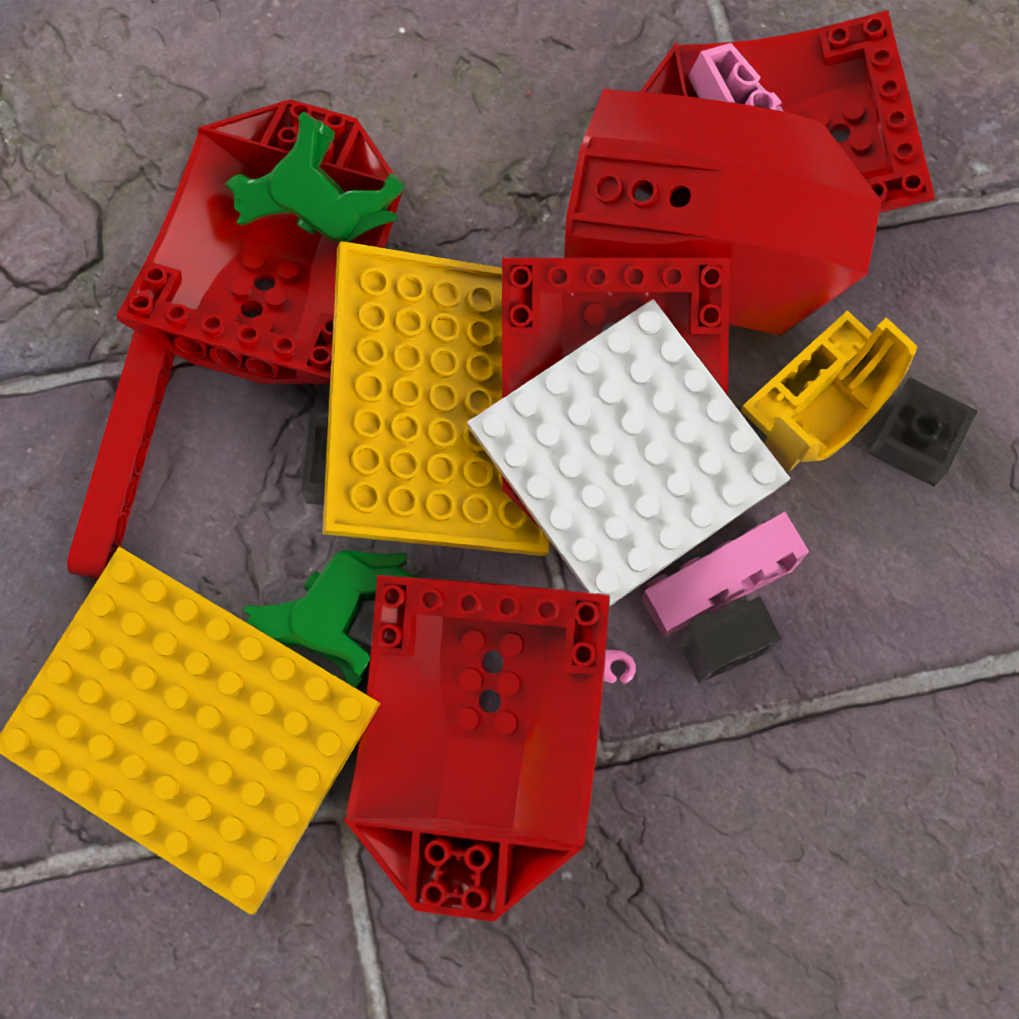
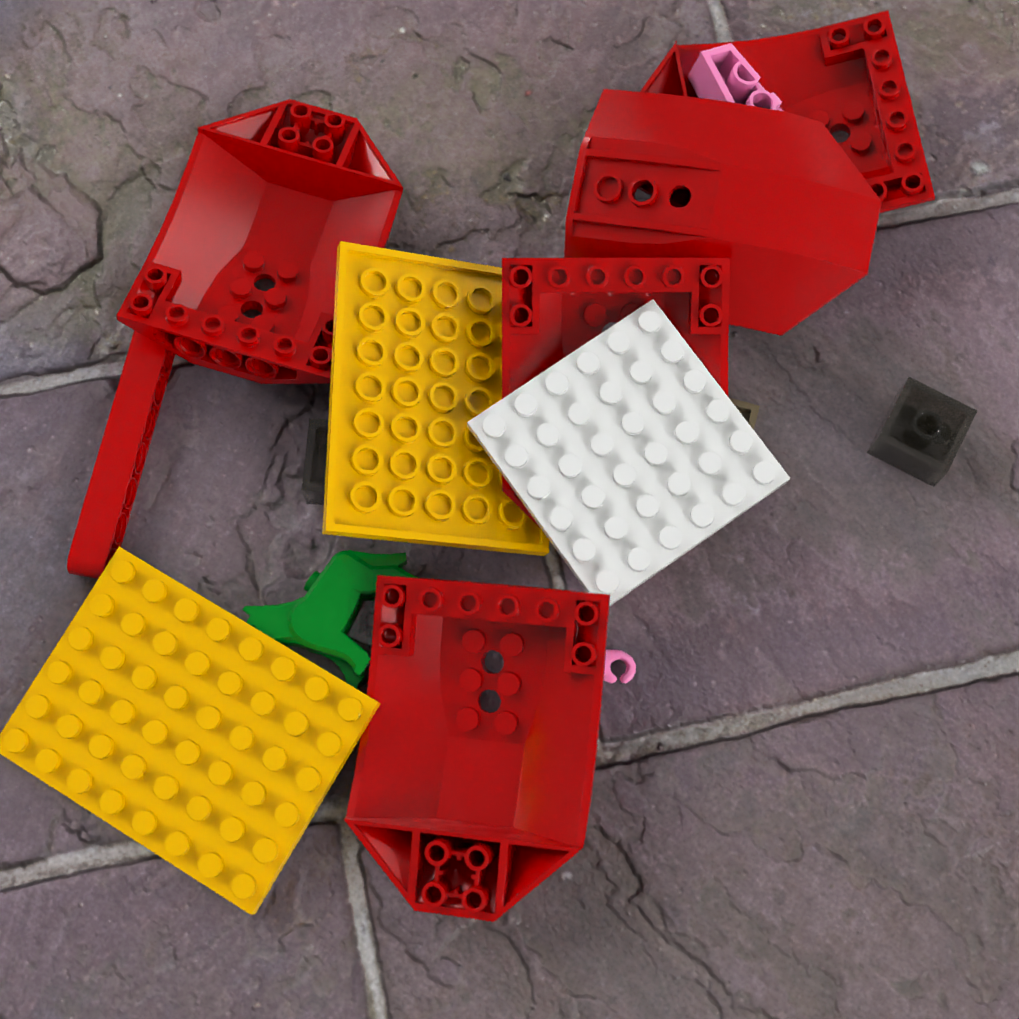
(311, 194): green animal -> none
(725, 574): bright pink wedge -> none
(729, 638): clear smoke brick -> none
(818, 404): yellow piece -> none

